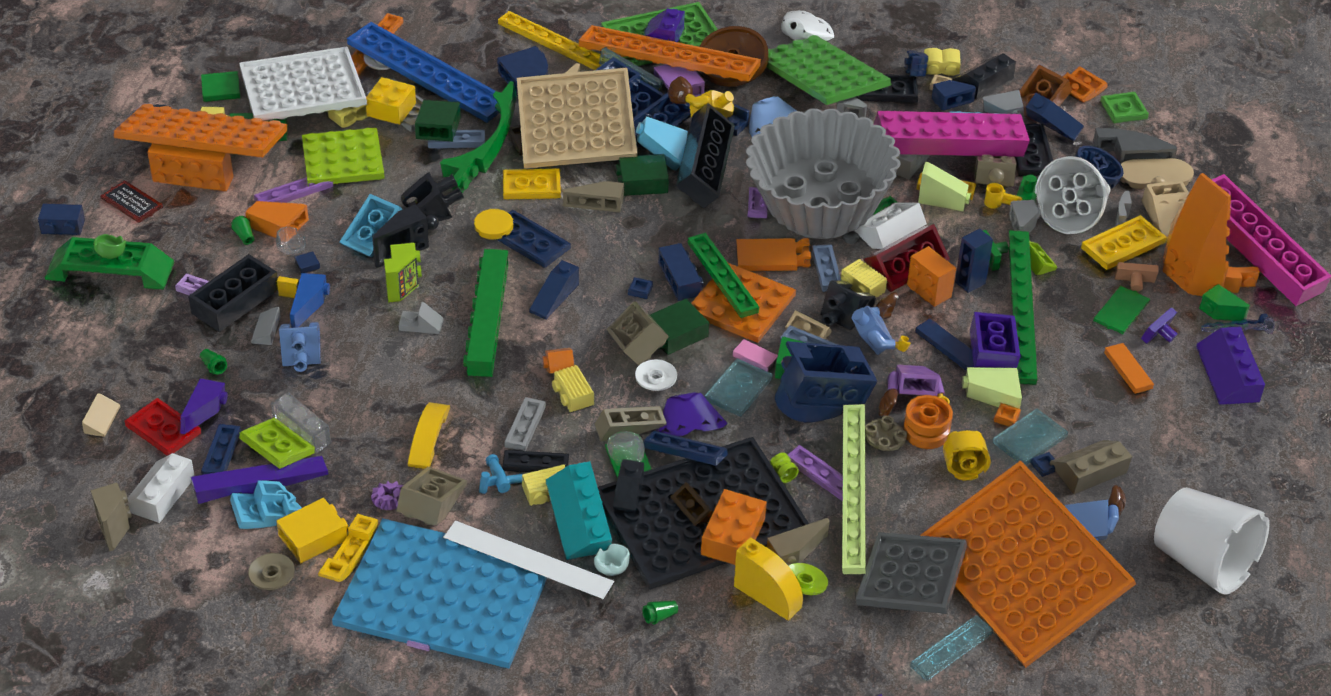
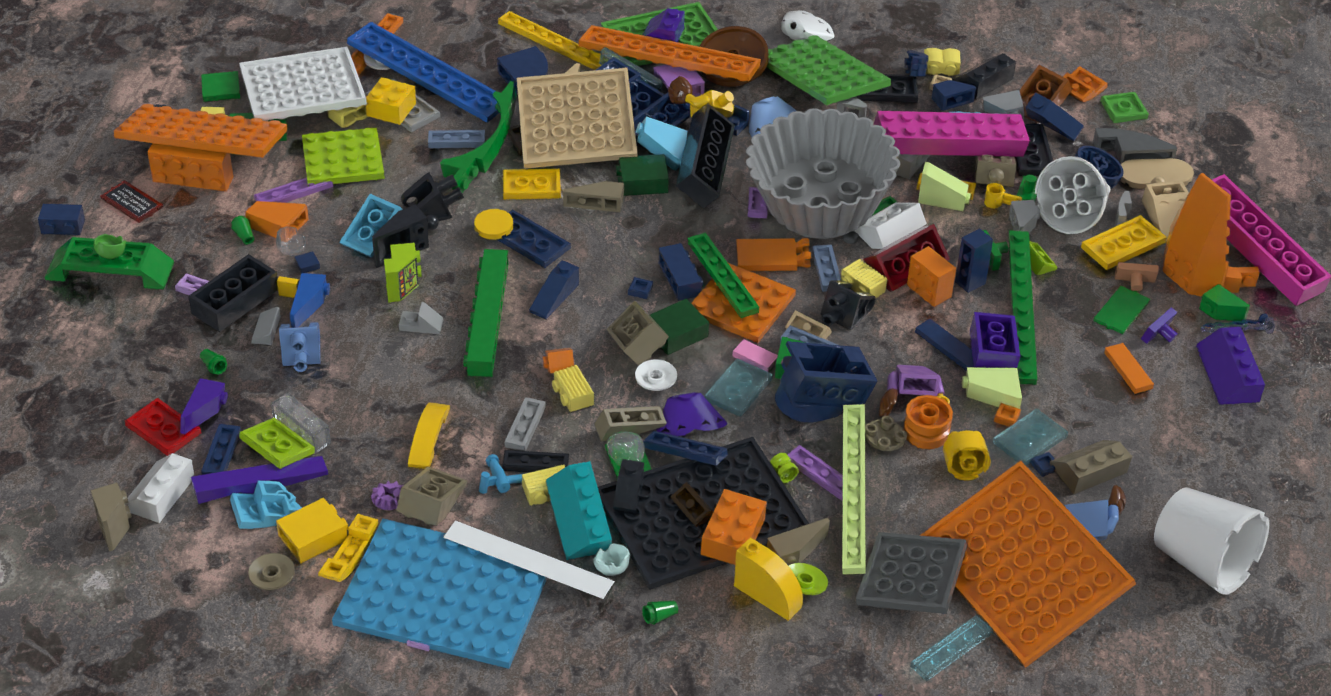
(100, 416): tan slope -> none
(437, 120): dark green brick -> none
(873, 329): medium blue torso -> none

